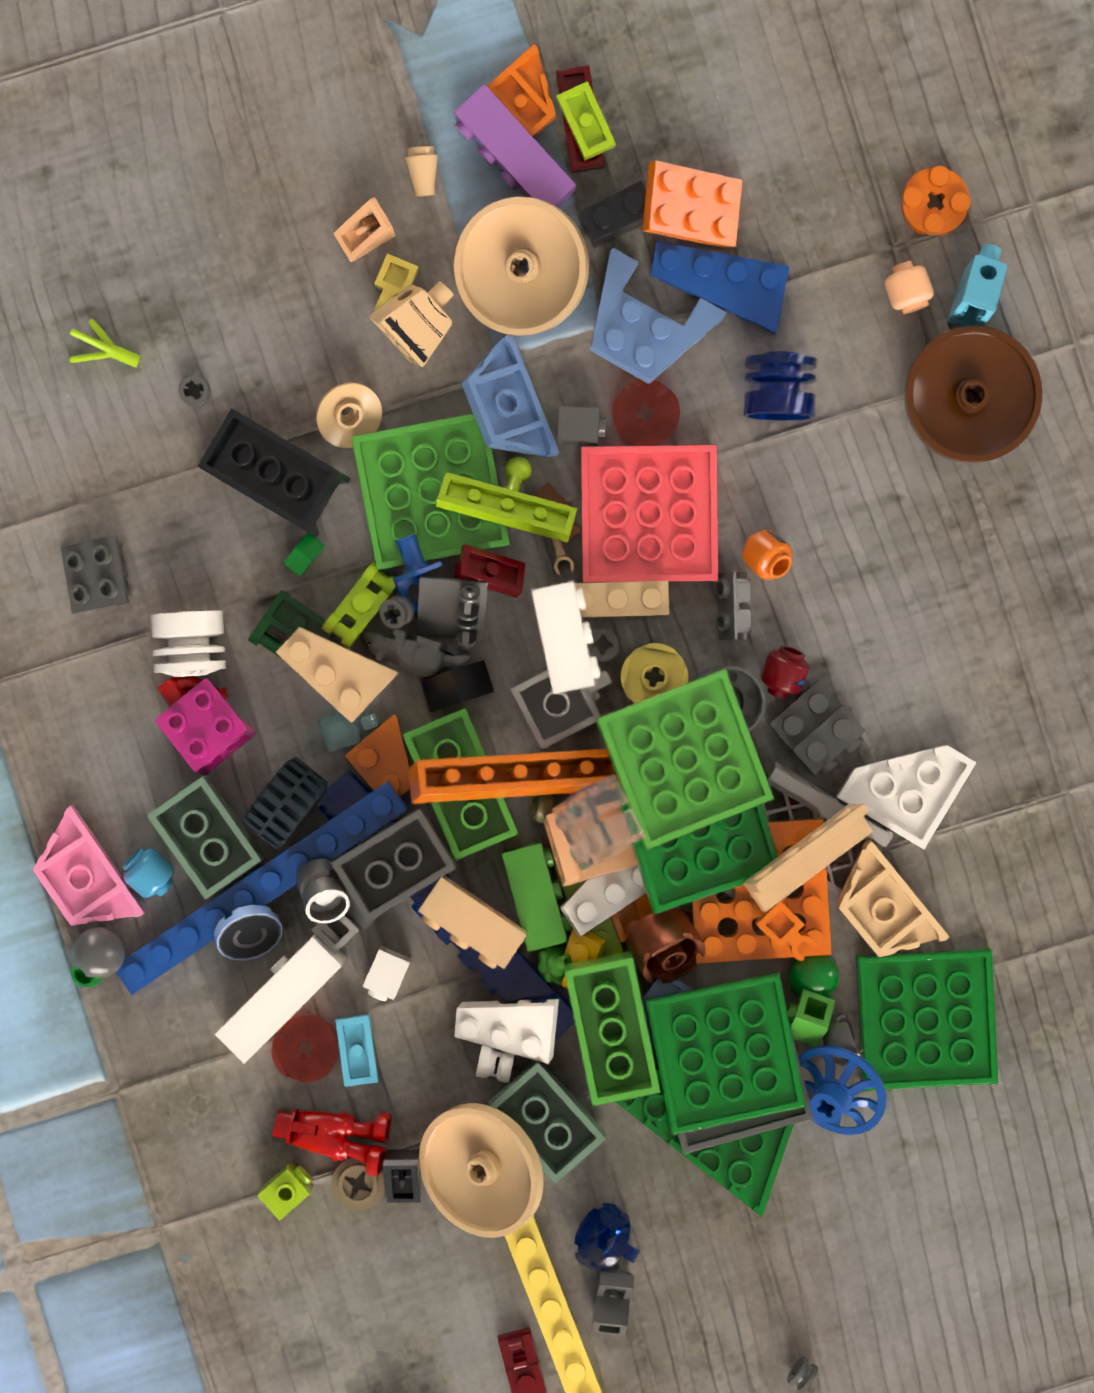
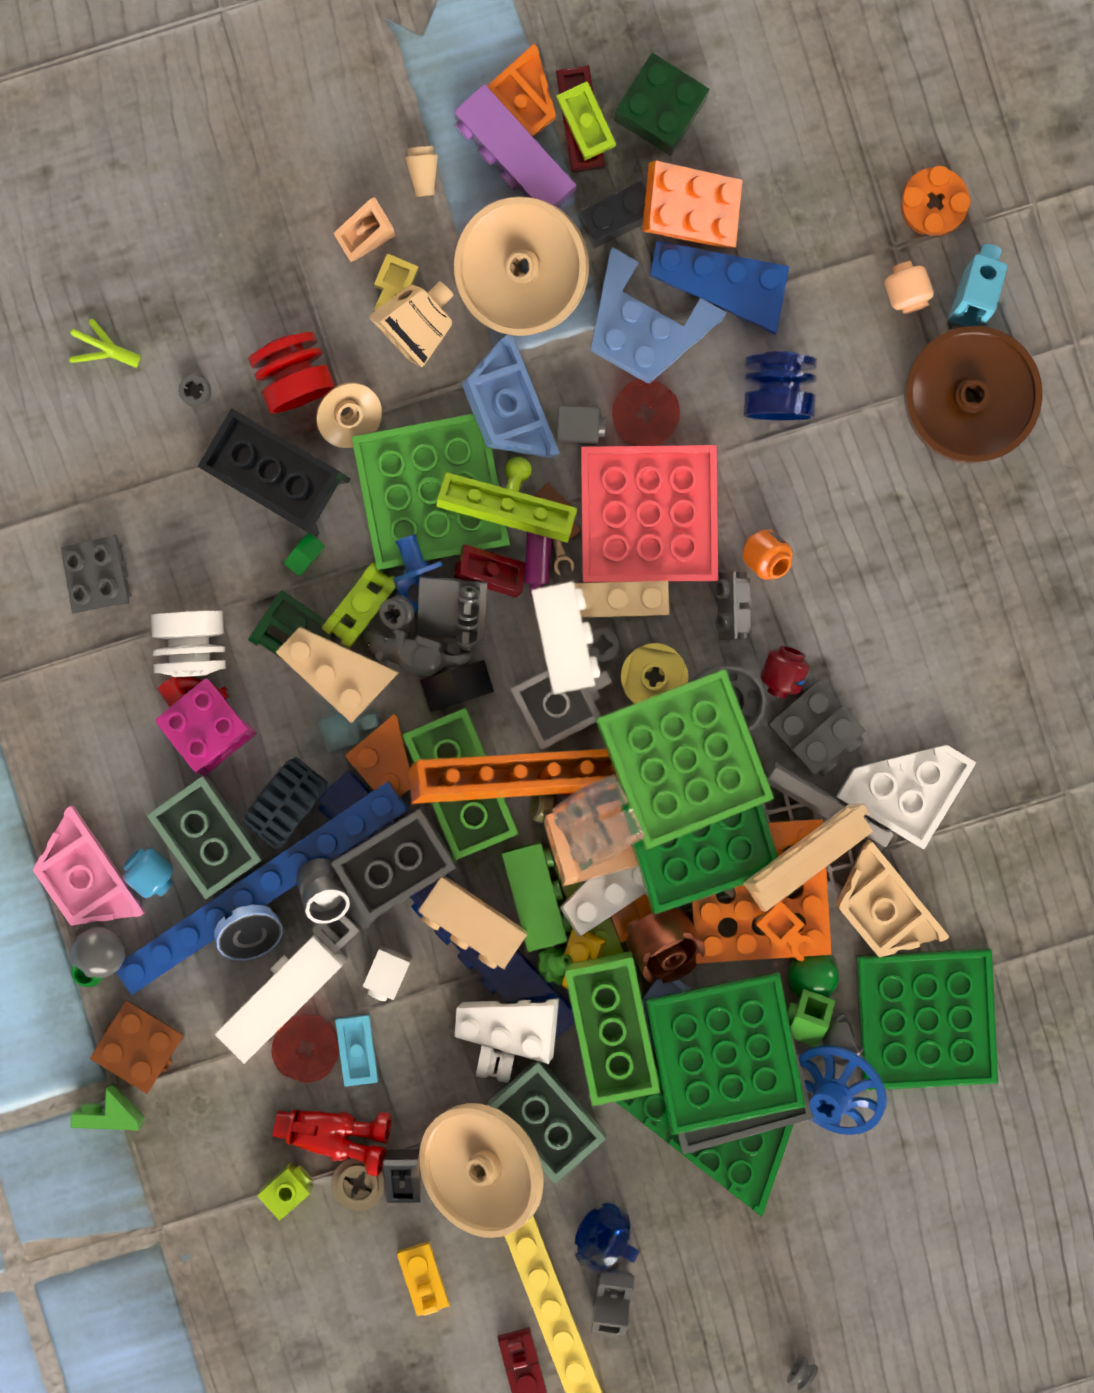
(117, 1115): none -> bright green slope
(137, 1046): none -> dark orange plate
(289, 365): none -> red wheel
(423, 1278): none -> yellow plate
(537, 561): none -> magenta cylinder
(661, 104): none -> dark green brick

